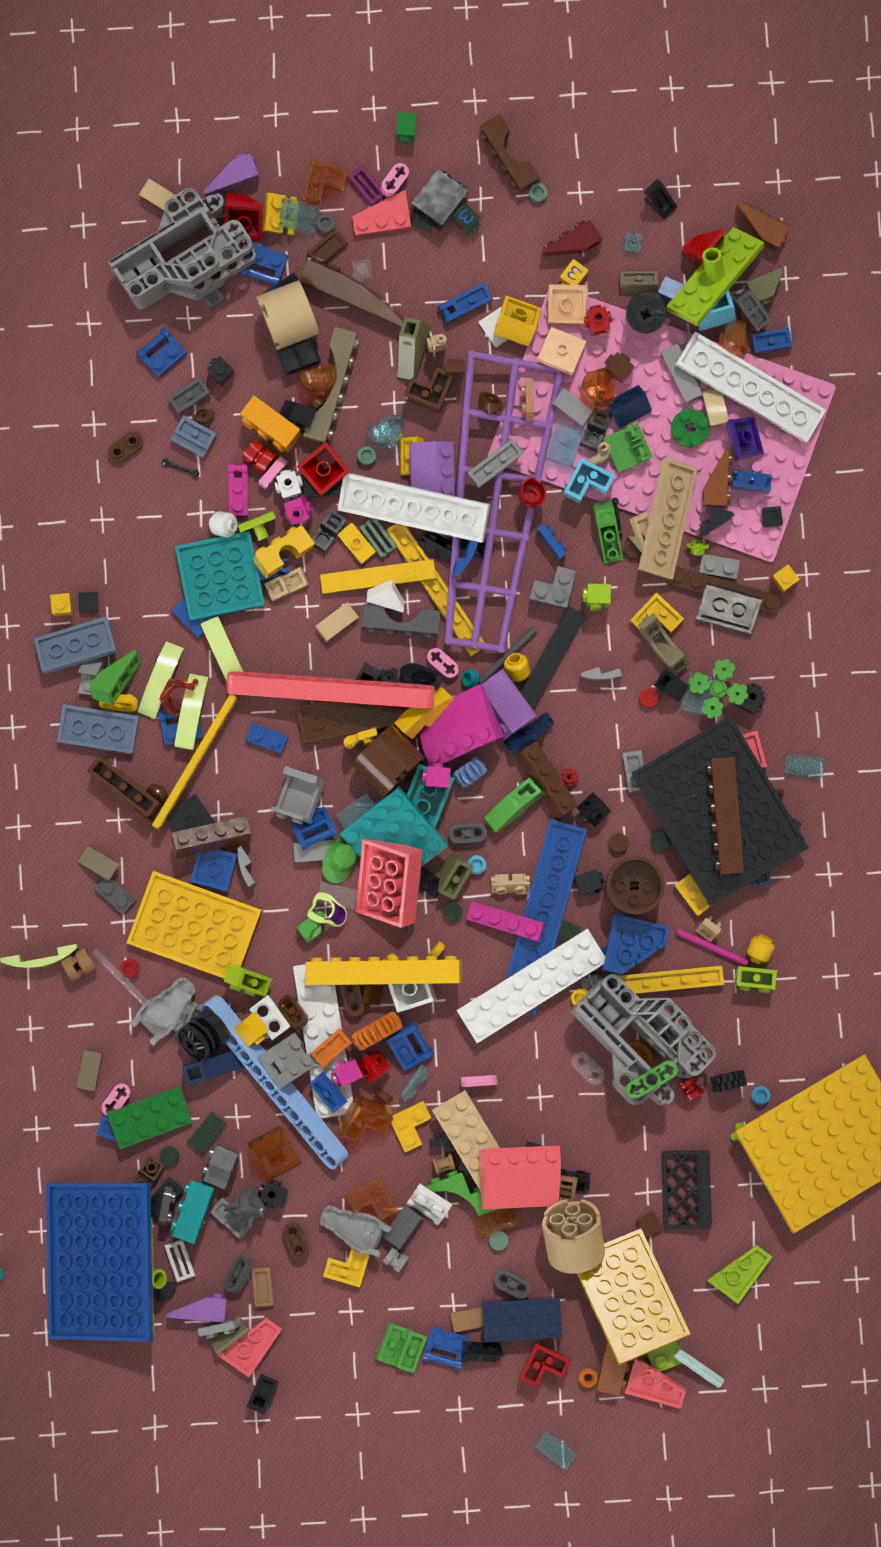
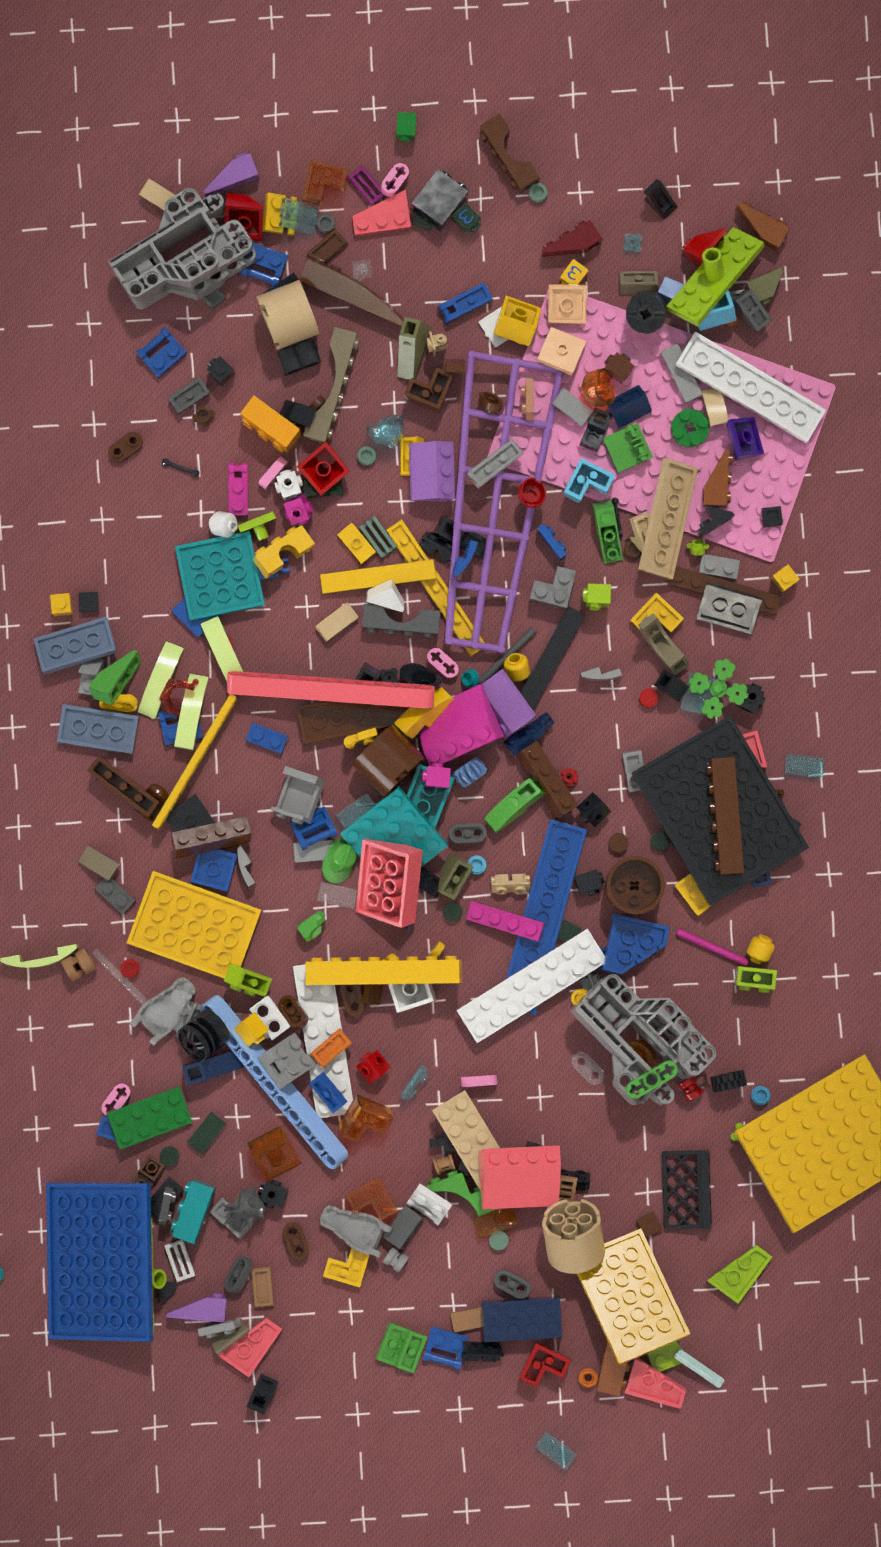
(89, 1070): dark tan slope -> none
(193, 436): sand blue plate -> none
(220, 1166): flat silver brick -> none
(259, 456): red wheel -> none
(286, 584): tan slope -> none
(318, 378): clear orange cylinder -> none
(328, 530): black slope -> none
(337, 916): yellowish green piece -> none
(345, 1072): dark pink brick -> none
(377, 1031): orange gear -> none
(382, 1095): reddish brown tile -> none
(403, 1048): blue plate -> none
(405, 1123): yellow plate -> none
(414, 507): white plate -> none
(564, 444): clear light blue plate -> none
(598, 327): red brick -> none
(602, 454): tan arm -> none
(674, 979): yellow plate -> none
(708, 929): tan tile -> none
(735, 338): clear orange cylinder -> none
(751, 481): blue hinge -> none
(771, 340): blue plate -> none

